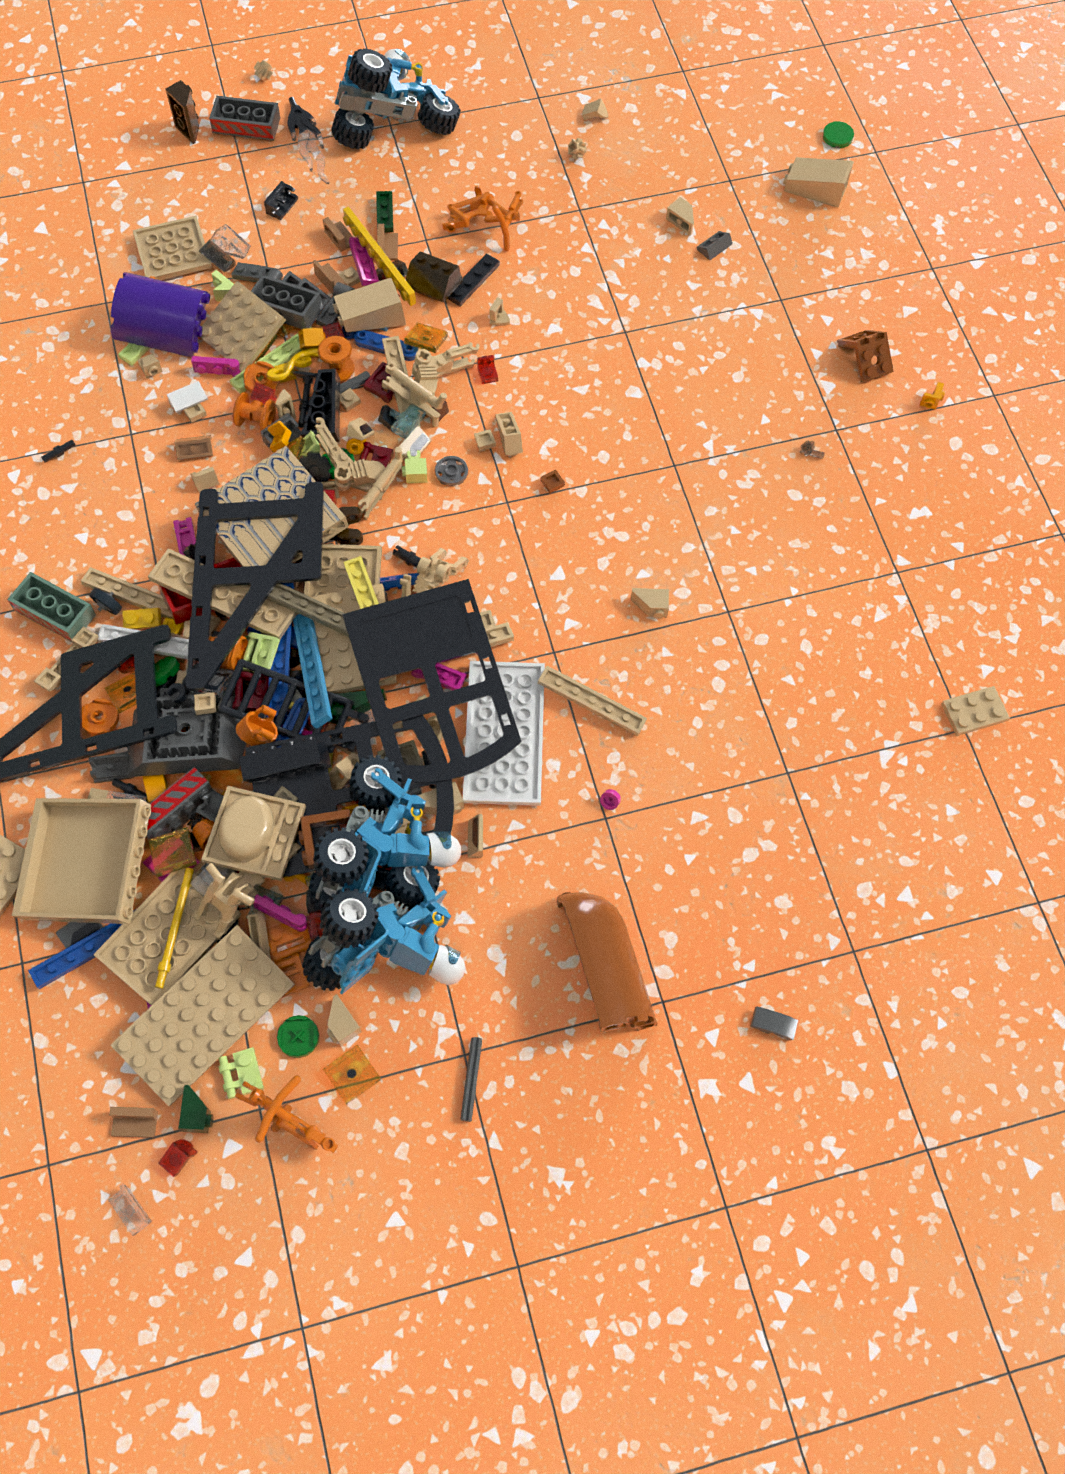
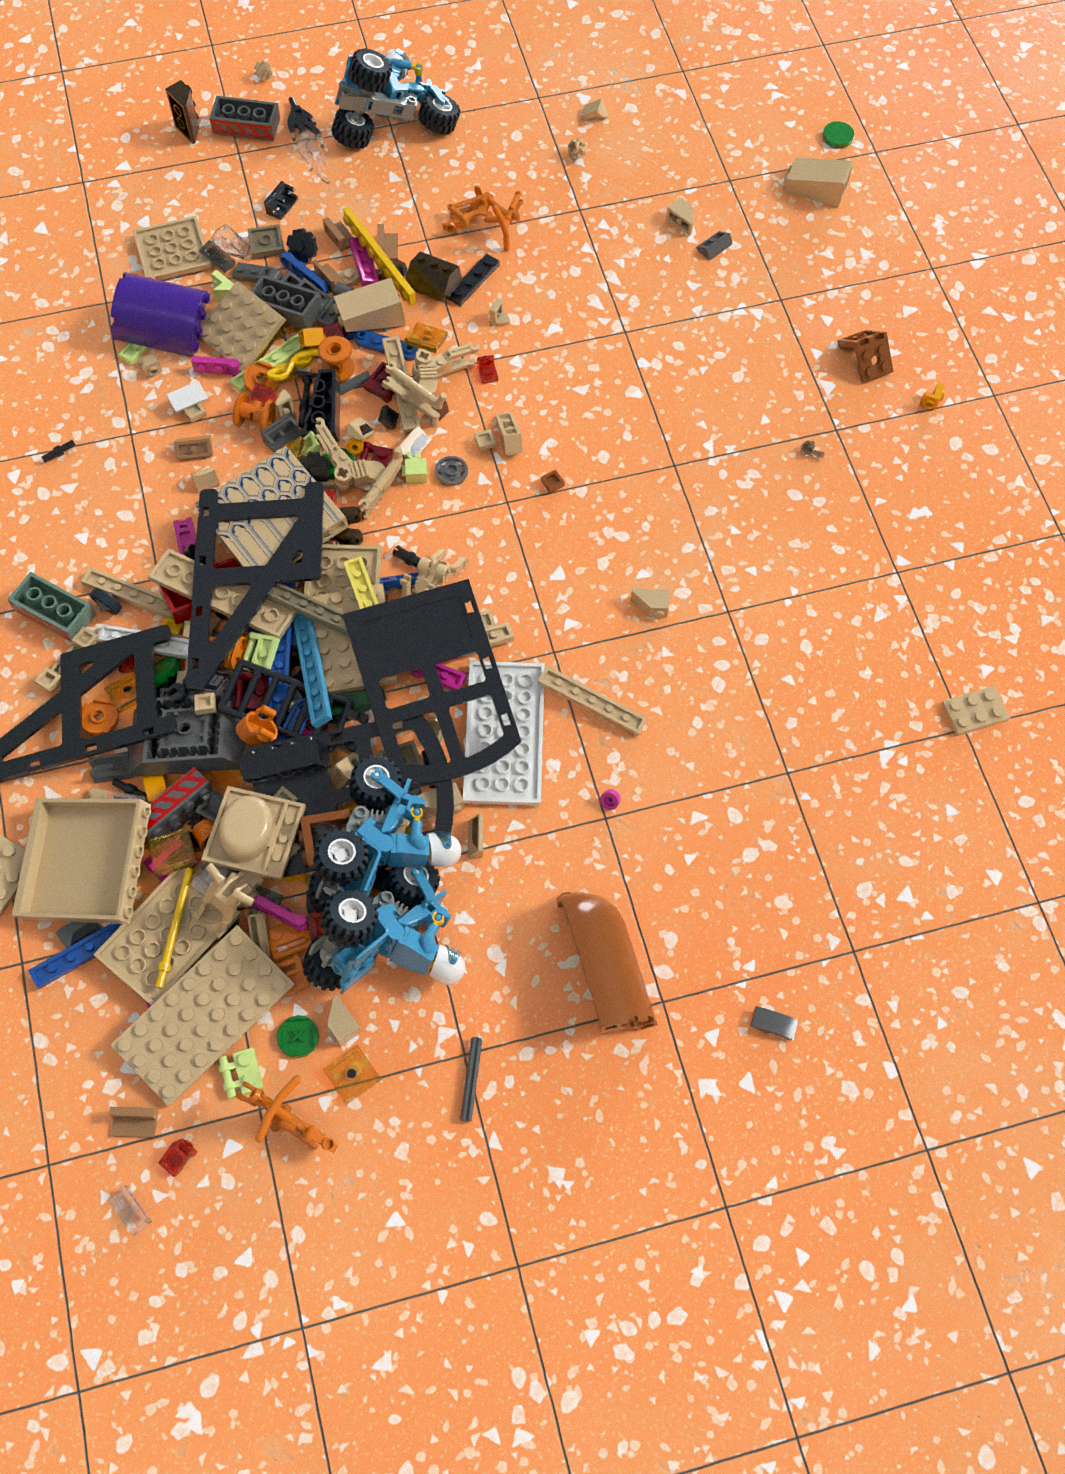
(142, 618): yellow plate -> none
(194, 1114): dark green slope -> none
(265, 241): none -> dark tan plate
(281, 436): light orange bracket -> none
(301, 271): none -> blue plate
(302, 245): none -> black plant
(349, 399): tan plate -> none
(384, 207): dark green plate -> none
(407, 420): clear light blue plate -> none

